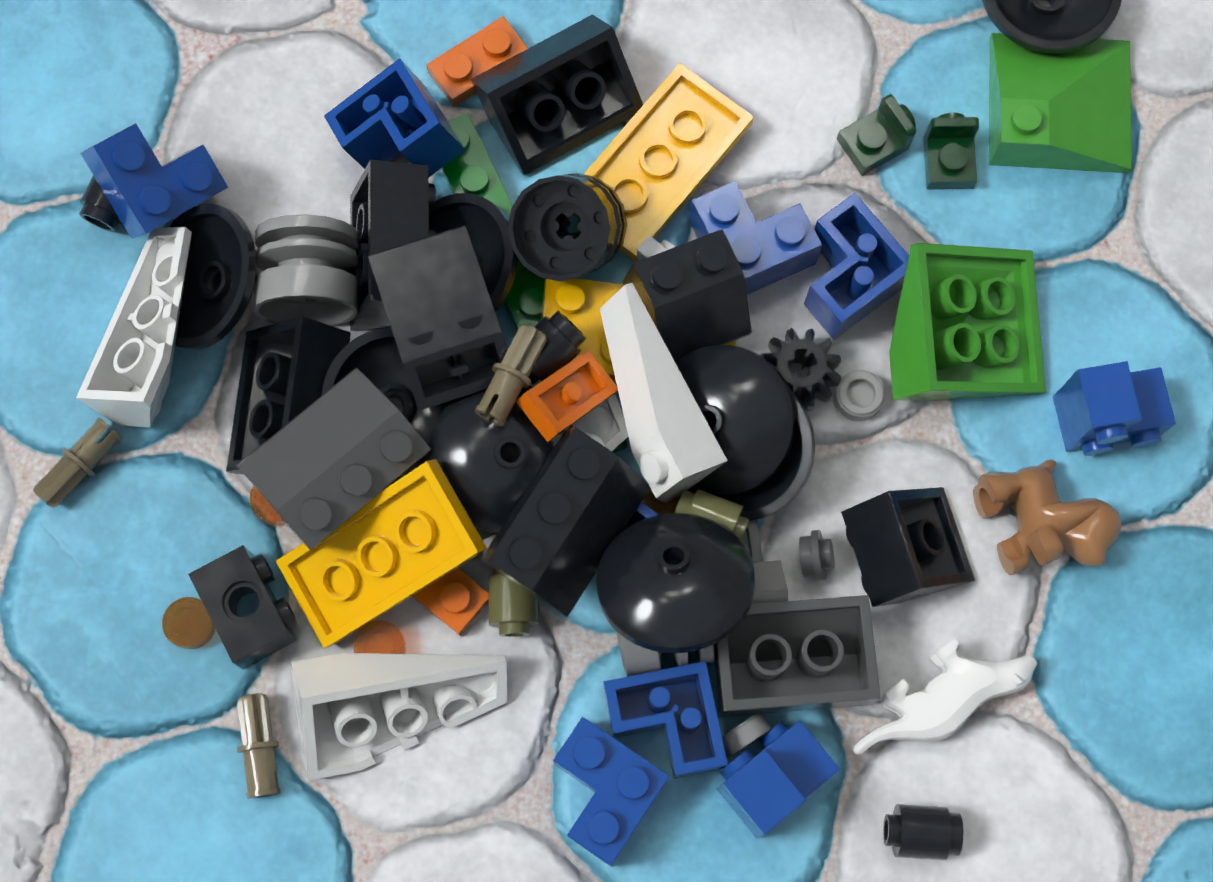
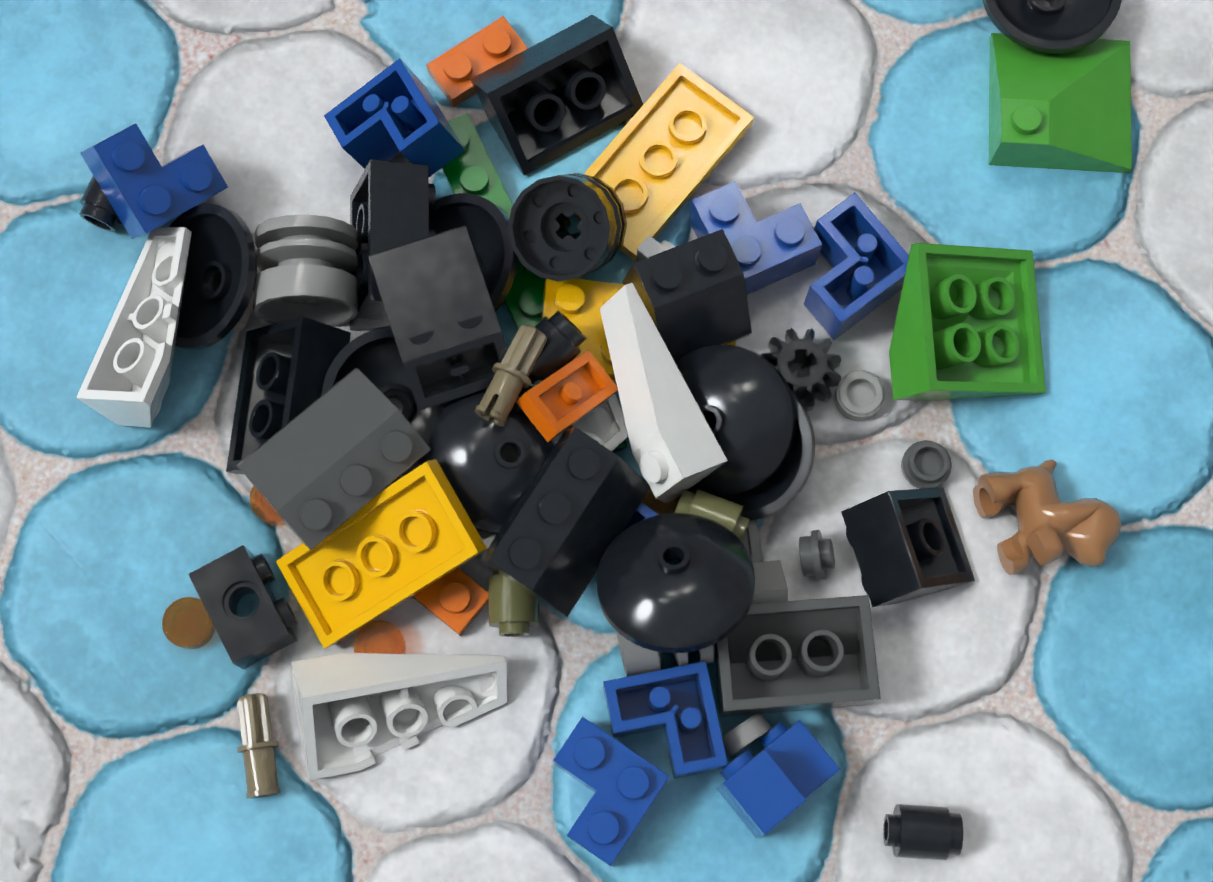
(76, 464): dark tan axle -> none
(878, 135): dark green bracket -> none
(926, 464): none -> dark grey plate
(948, 698): white animal -> none
(950, 152): dark green bracket -> none
(1113, 407): blue brick -> none

